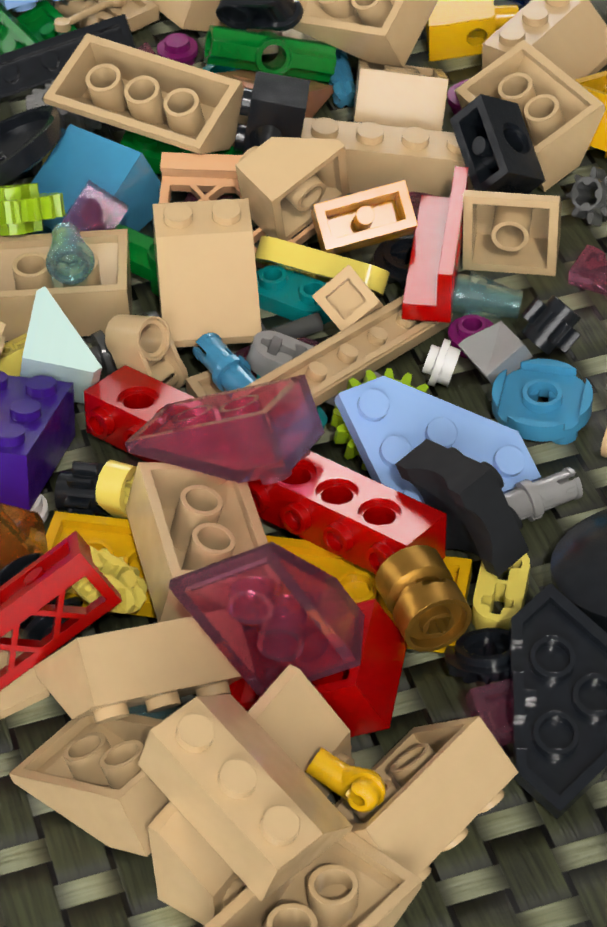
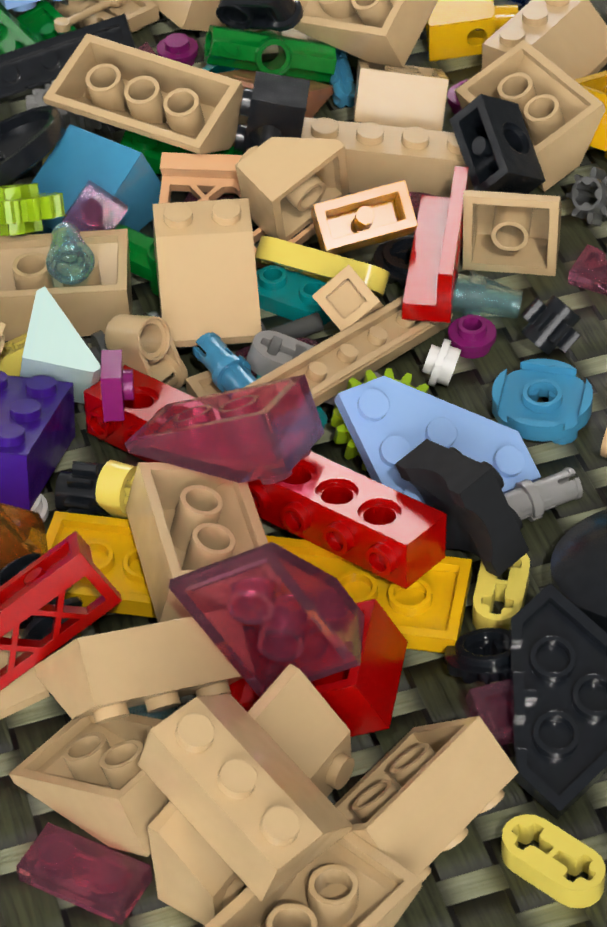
(84, 873): none -> clear pink plate
(116, 385): none -> magenta plate
(121, 576): light yellow gear -> none
(357, 785): yellow arm -> none
(423, 598): pearl gold wheel -> none
(495, 350): light grey slope -> none
(549, 865): none -> light yellow beam

